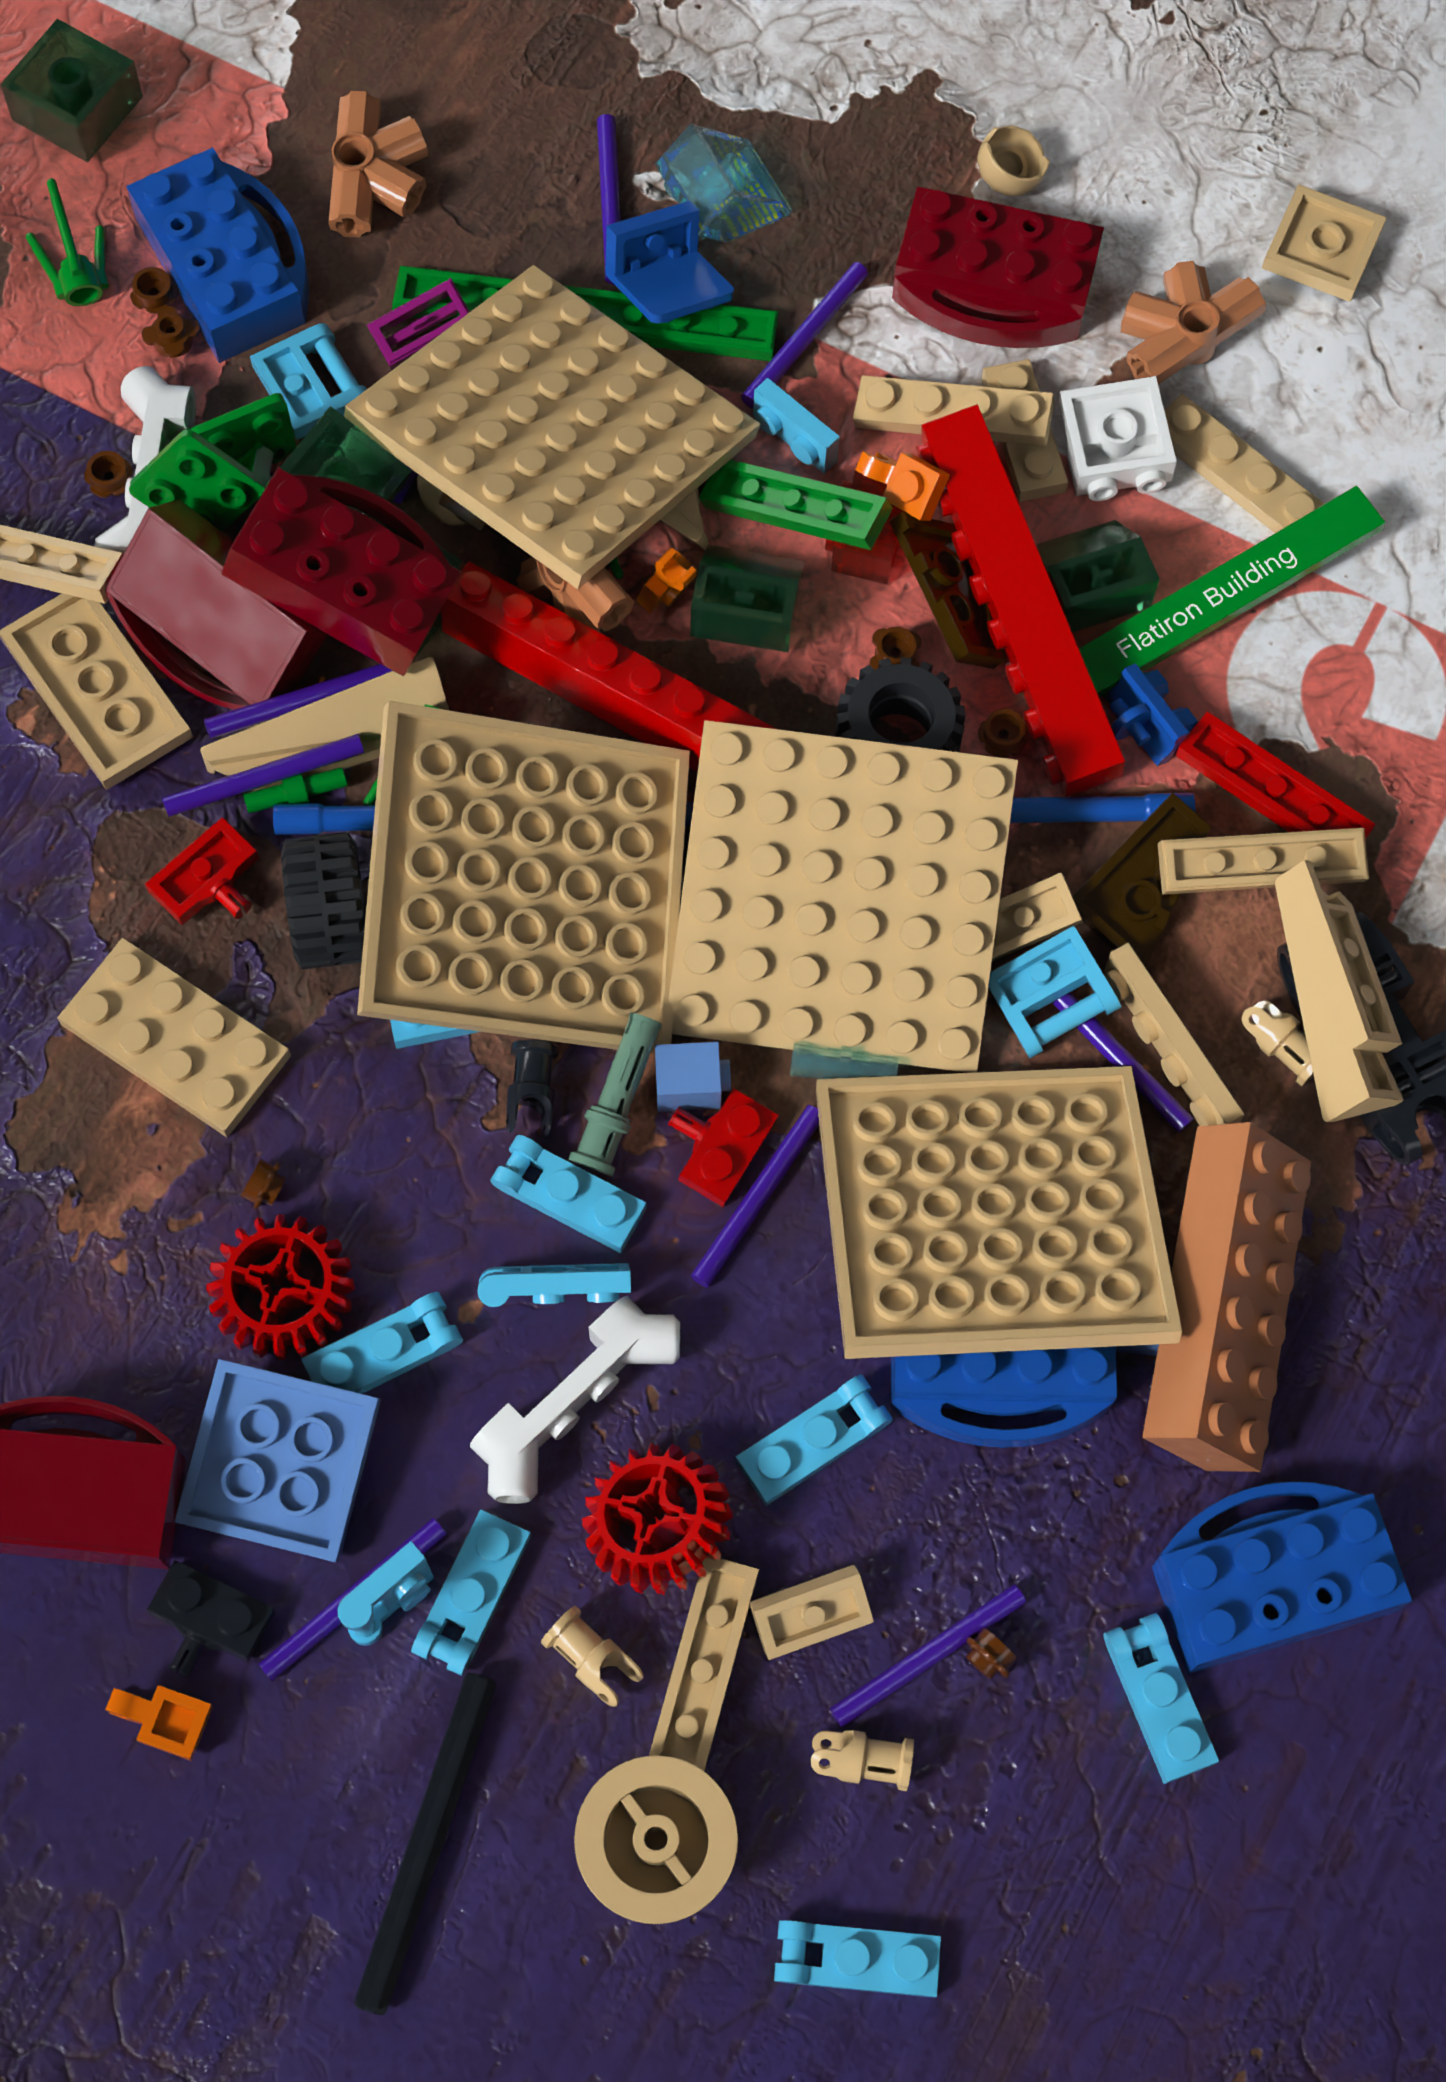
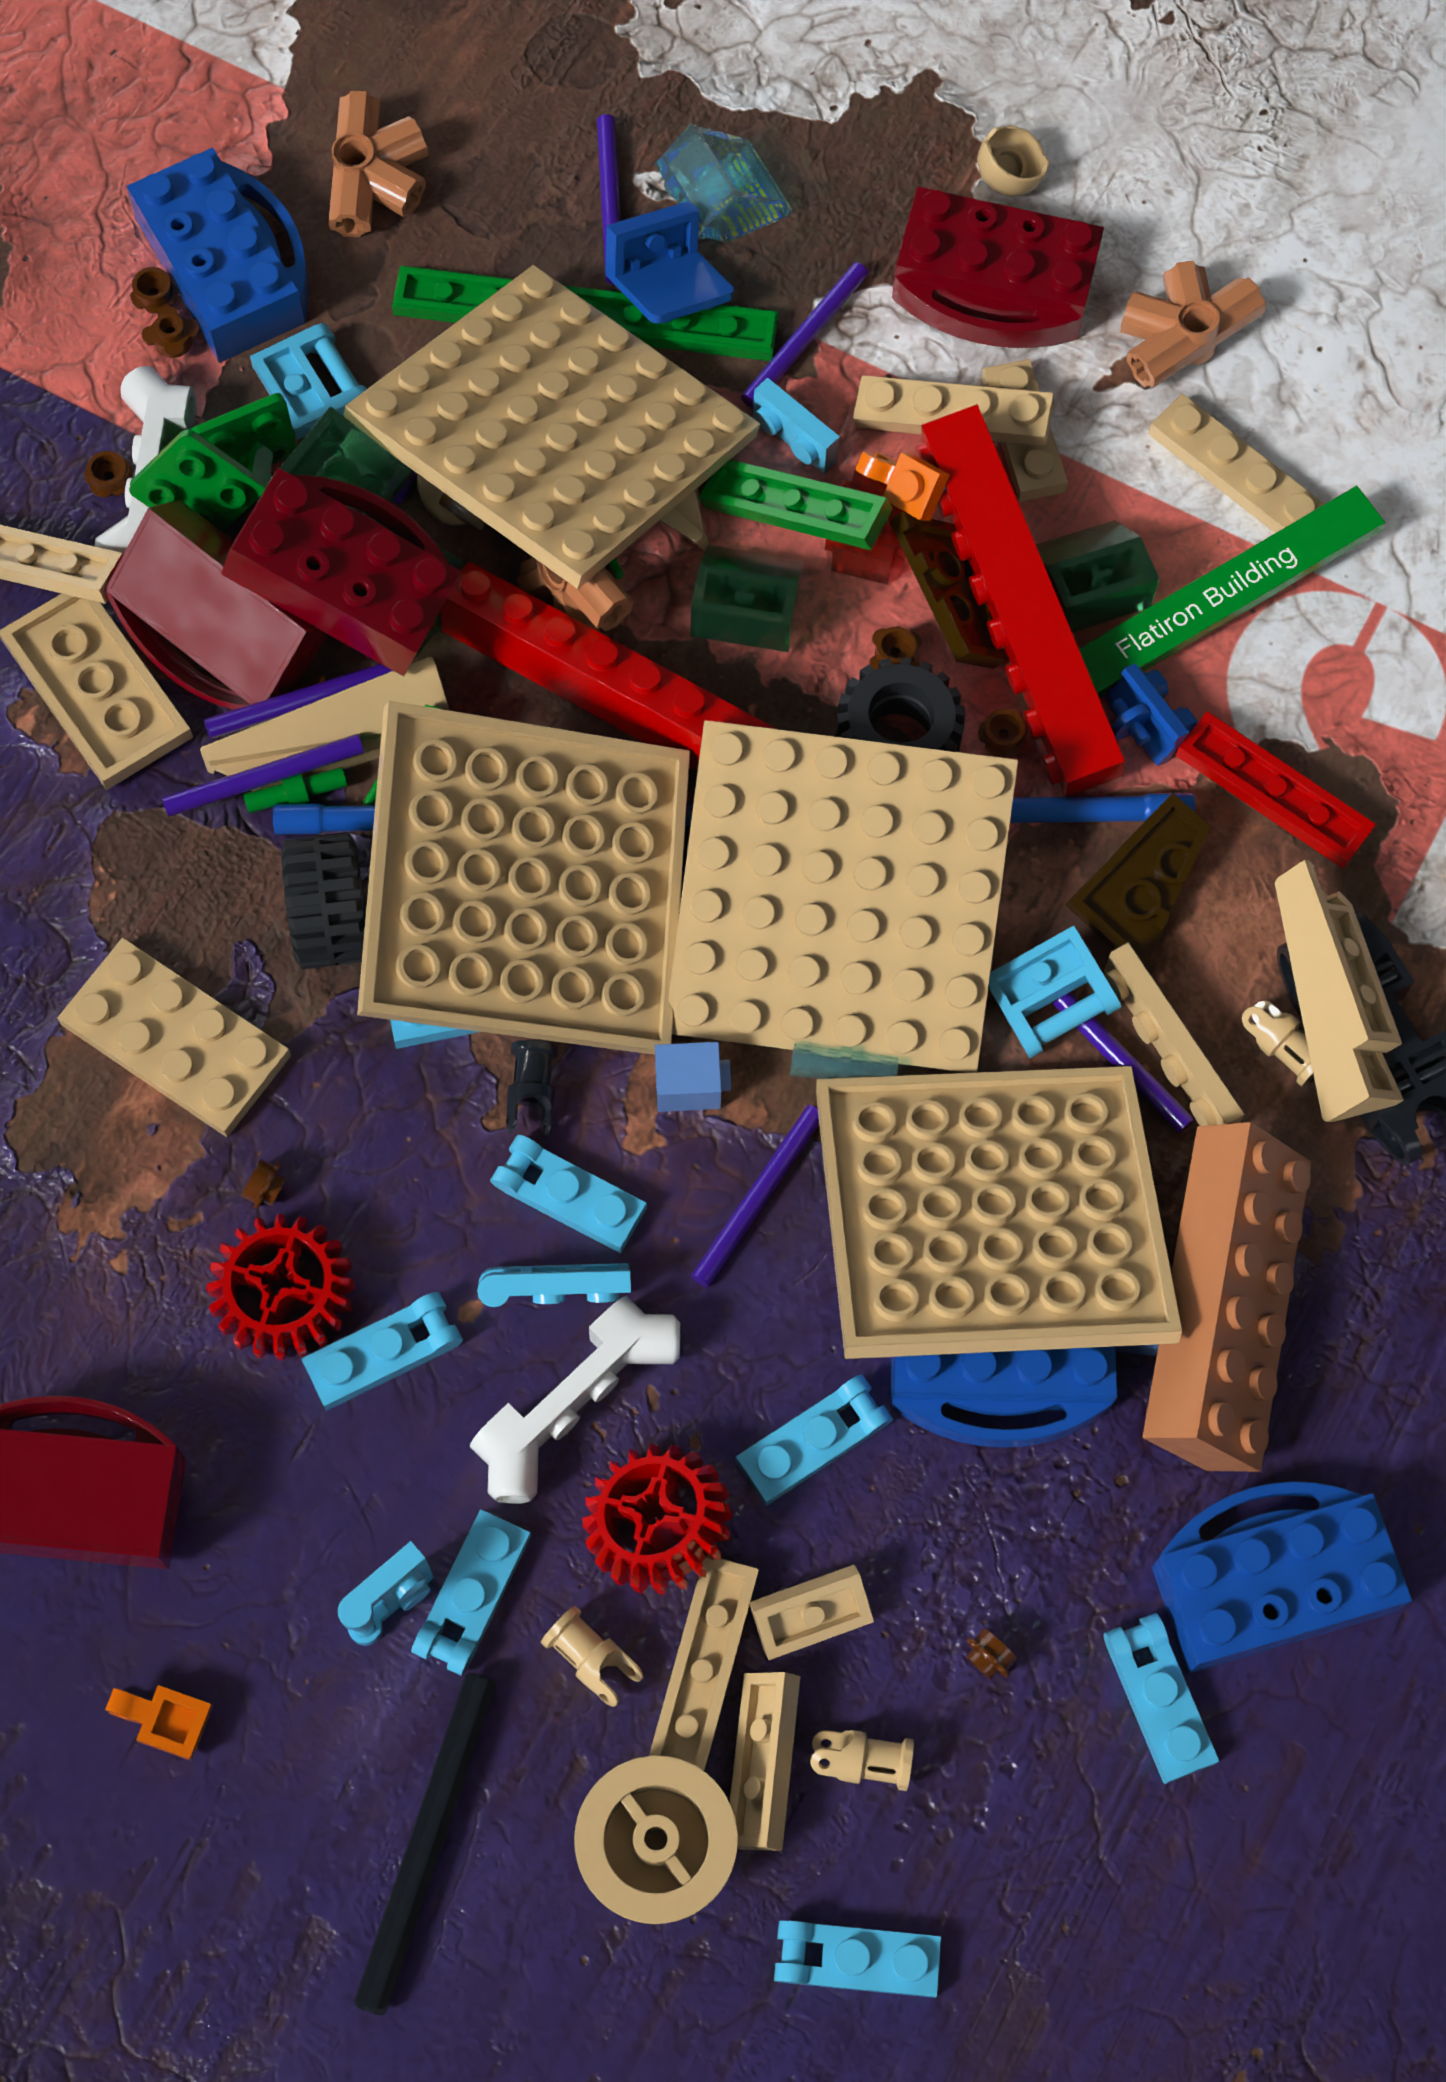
(72, 90): clear green brick -> none
(78, 279): green plant -> none
(205, 874): red plate -> none
(208, 1616): black plate -> none
(278, 1460): medium blue plate -> none
(328, 1618): dark purple bar -> none
(410, 309): magenta tile -> none
(609, 1118): sand green pin -> none
(668, 582): orange plate -> none
(723, 1144): red plate -> none
(764, 1759): none -> tan plate
(927, 1655): dark purple bar -> none
(1034, 915): tan plate -> none
(1117, 438): white plate -> none
(1260, 859): tan tile -> none
(1324, 243): tan plate -> none

